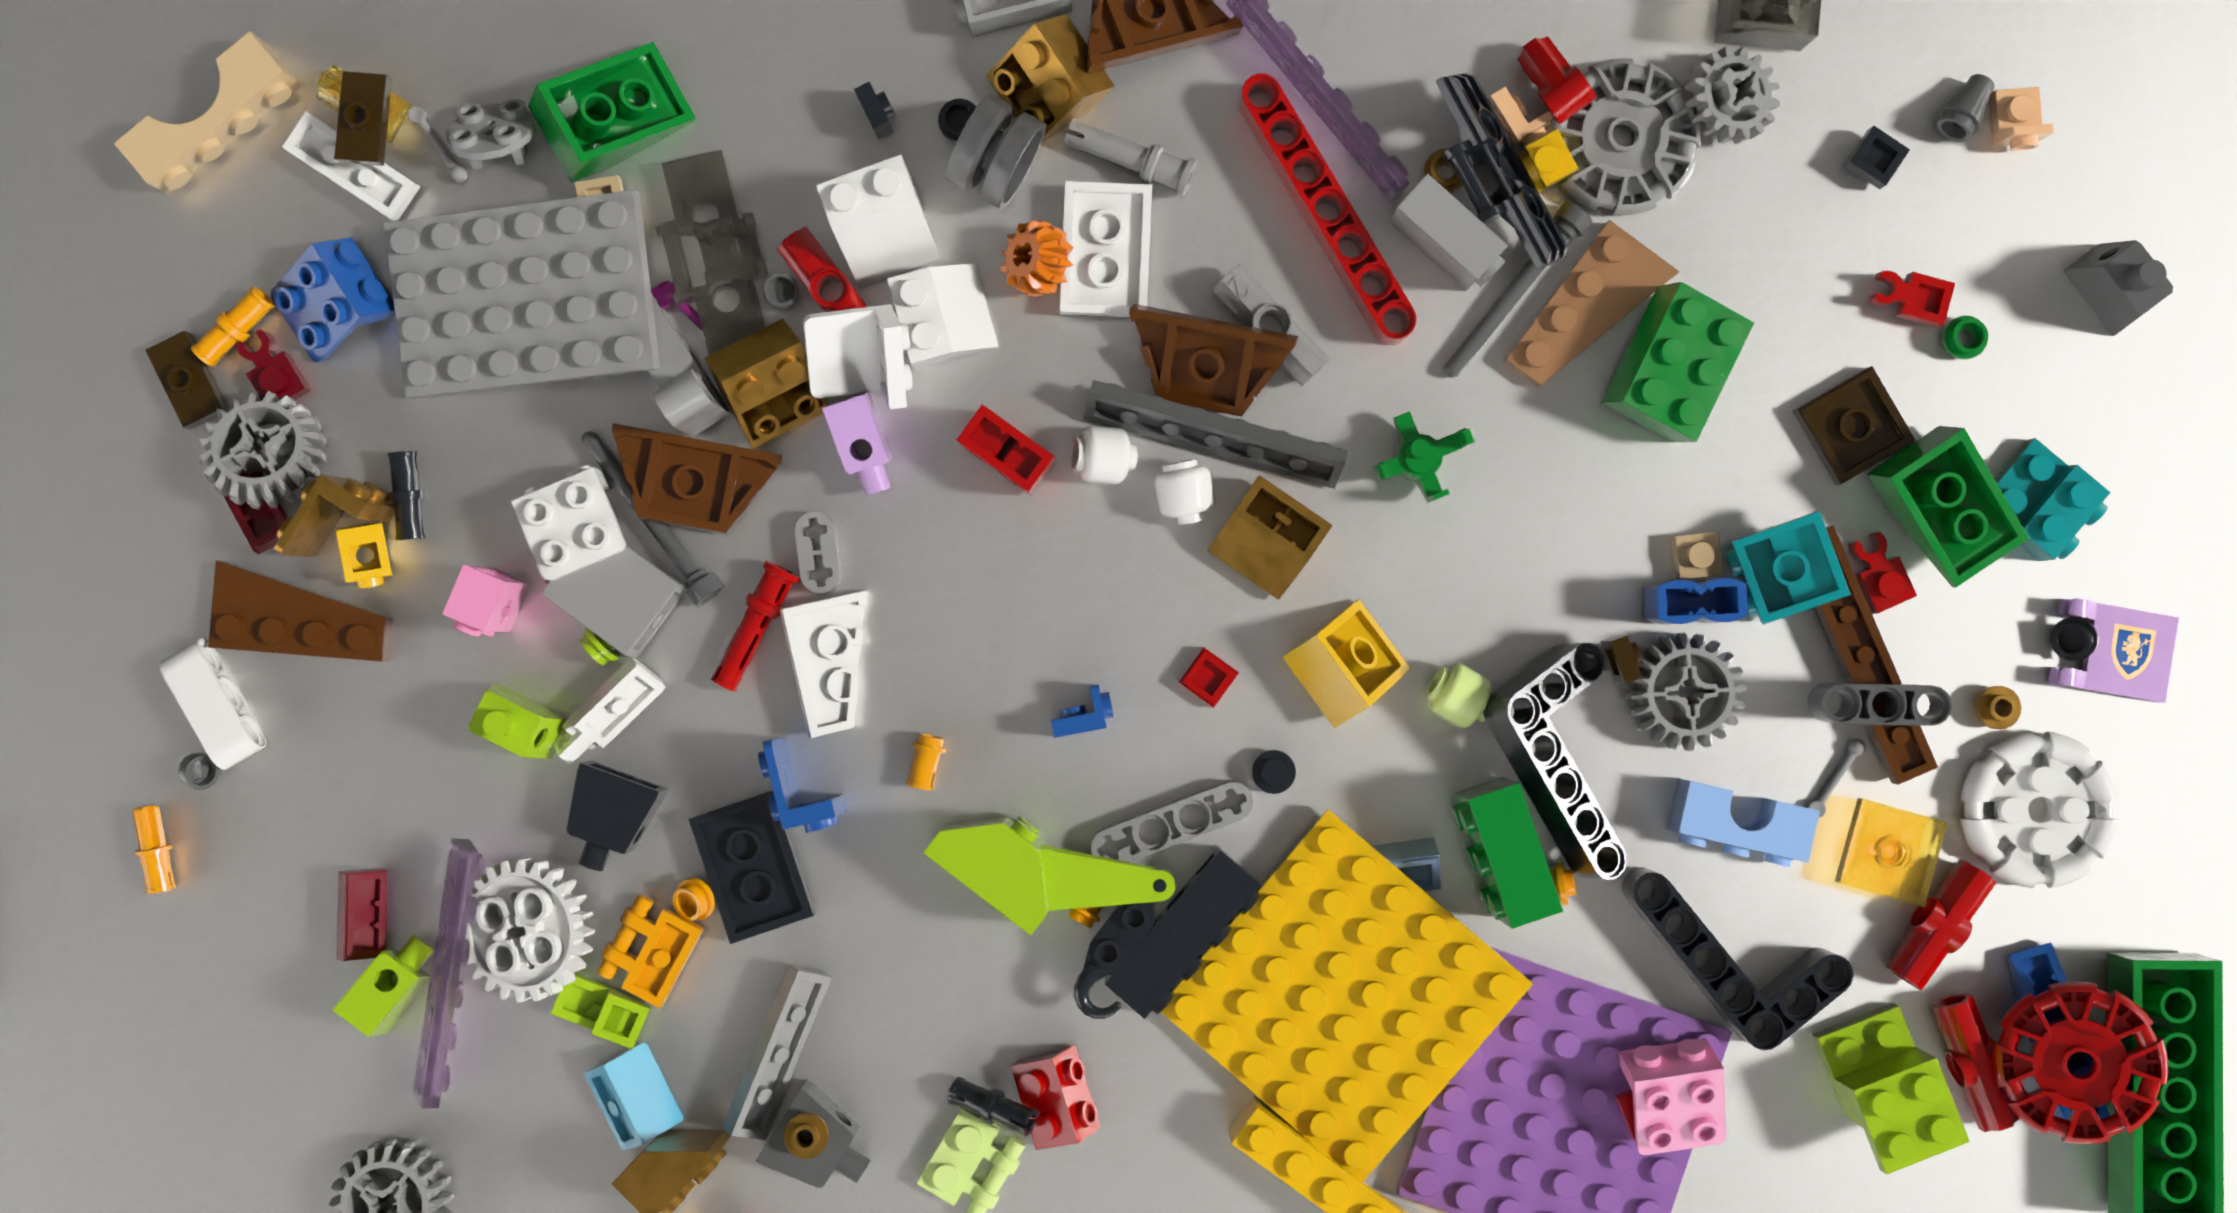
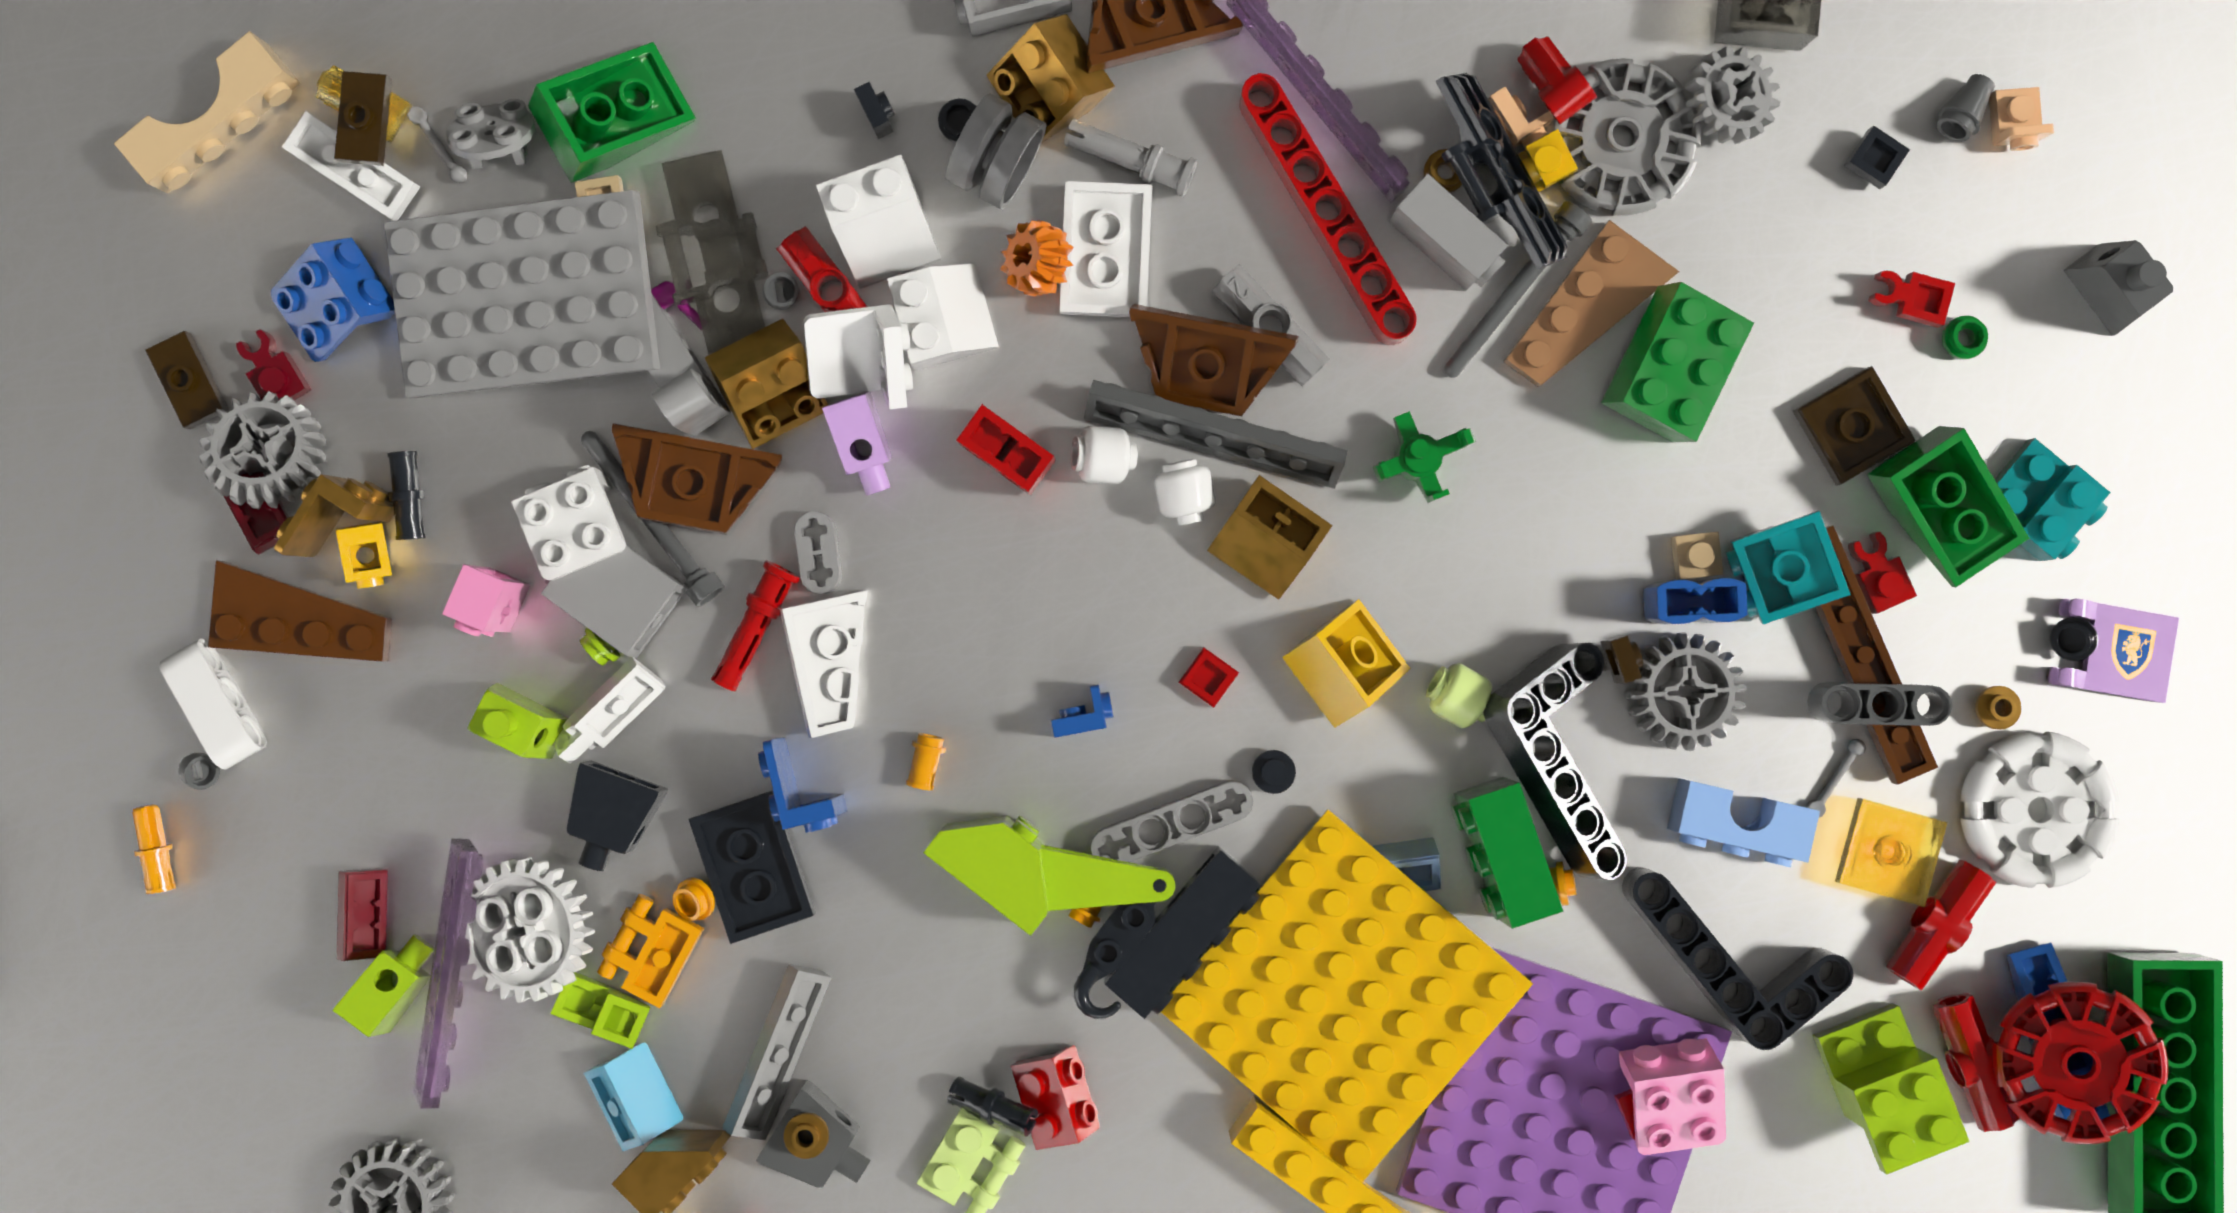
(232, 326): light orange pin -> none

